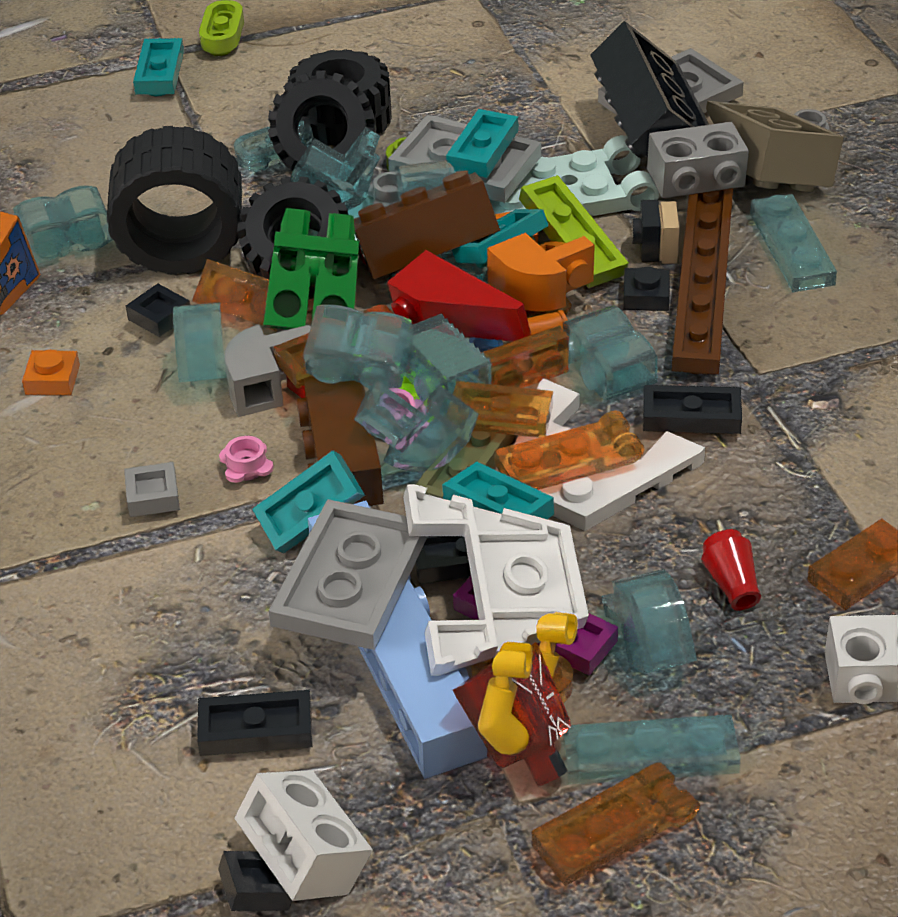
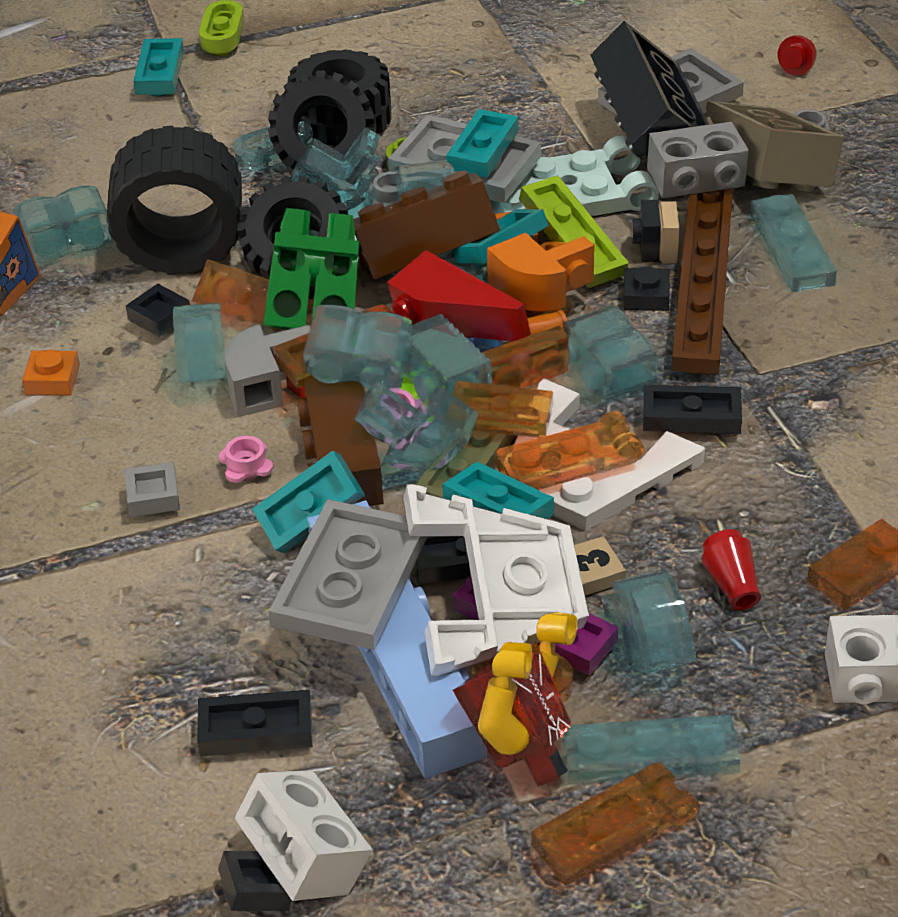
(598, 565): none -> tan tile
(796, 55): none -> red plate

